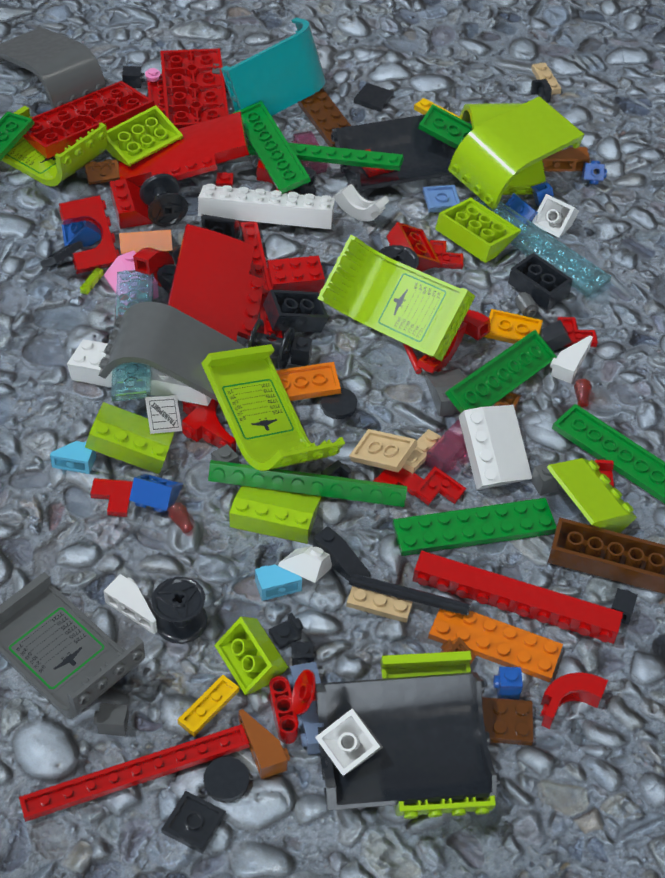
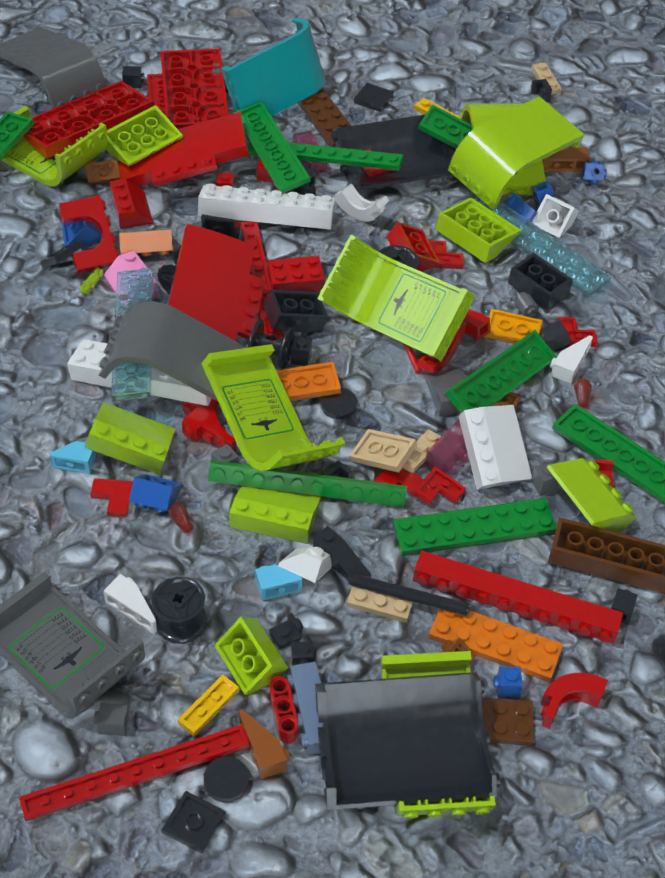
(150, 260): red arch -> none
(152, 74): bright pink plate -> none
(163, 414): white sticker -> none
(164, 202): black piece -> none
(303, 692): red dish -> none
(348, 742): white slope -> none
(440, 197): medium blue plate -> none

